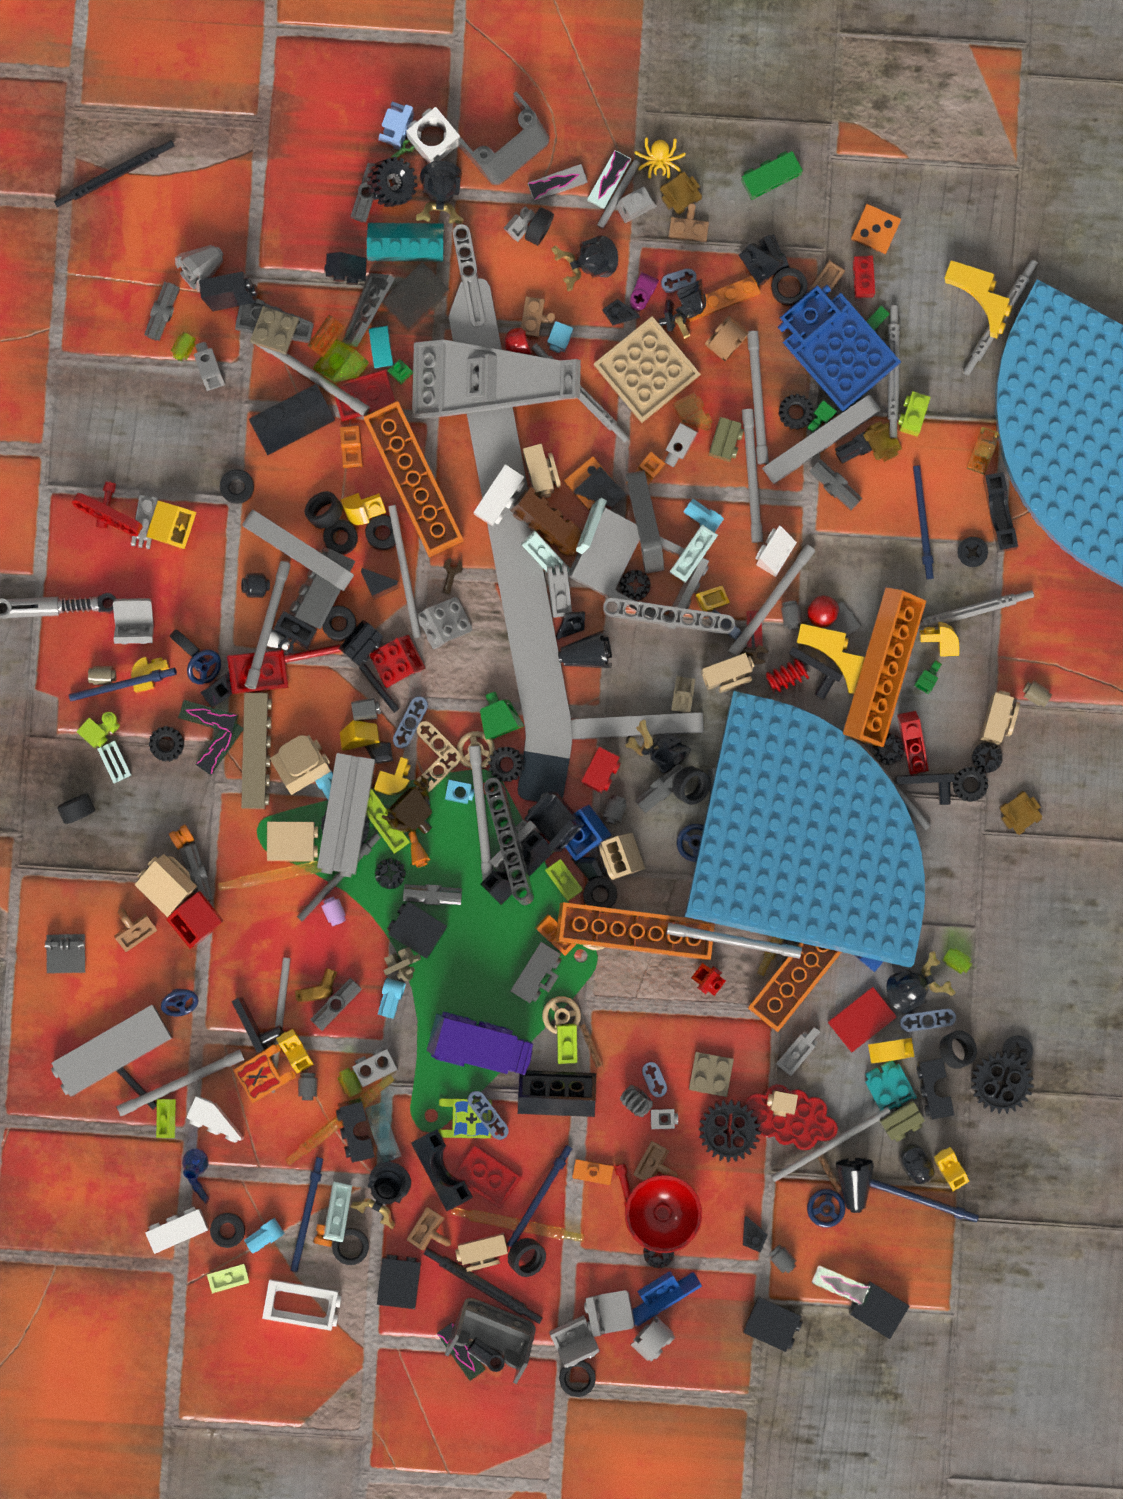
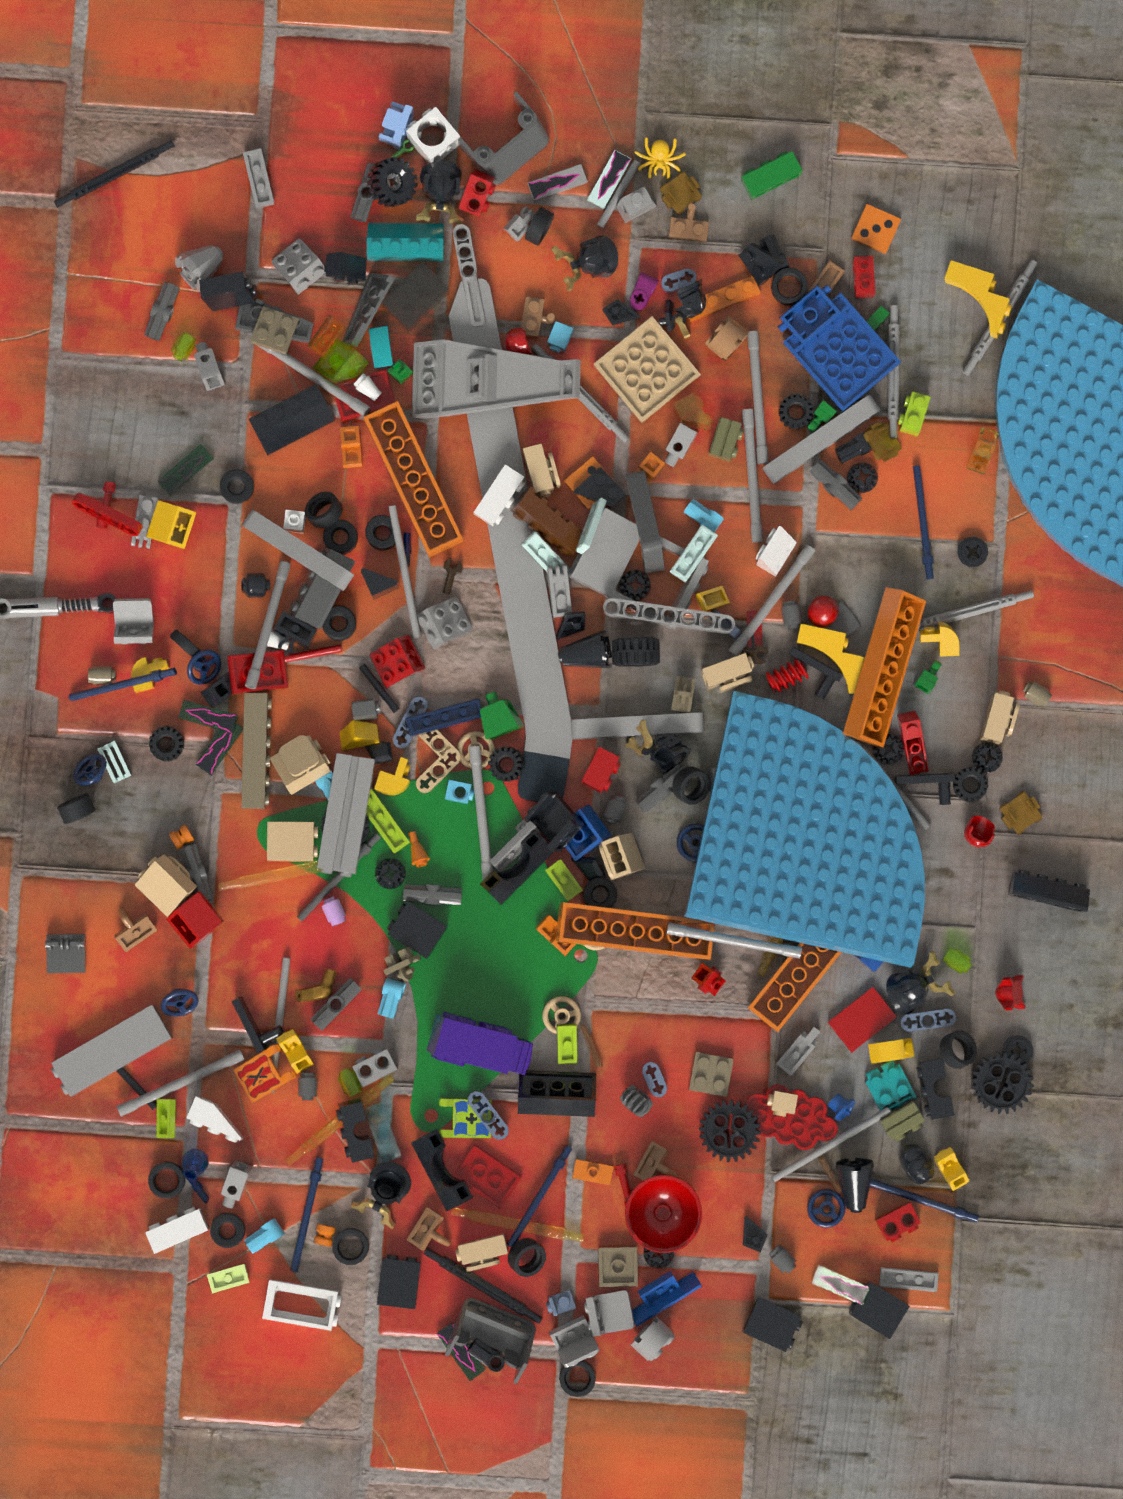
(92, 772): none -> dark blue piece
(95, 733): lime brick -> none
(152, 1178): none -> black tyre
(185, 470): none -> clear green tile
(238, 1177): none -> light grey torso
(258, 178): none -> light grey plate
(294, 521): none -> white brick
(299, 266): none -> light grey bracket
(337, 1211): light aqua tile -> none
(359, 510): yellow brick -> none
(361, 643): black brick -> none
(366, 386): none -> white cone
(407, 546): none -> clear blue piece
(411, 809): dark brown torso -> none
(443, 717): none -> dark blue tile
(473, 191): none -> red brick
(514, 847): dark grey beam -> none
(540, 963): dark grey piece -> none
(560, 1303): none -> sand blue bracket
(618, 1266): none -> dark tan plate
(635, 651): none -> black tyre
(656, 1122): light grey brick -> none
(841, 1106): none -> blue piece
(858, 485): none -> black gear
(896, 1217): none -> red brick
(908, 1279): none -> light grey tile
(979, 831): none -> red hair
(999, 512): black arch -> none
(1010, 993): none -> red piece
(1049, 892): none -> black slope

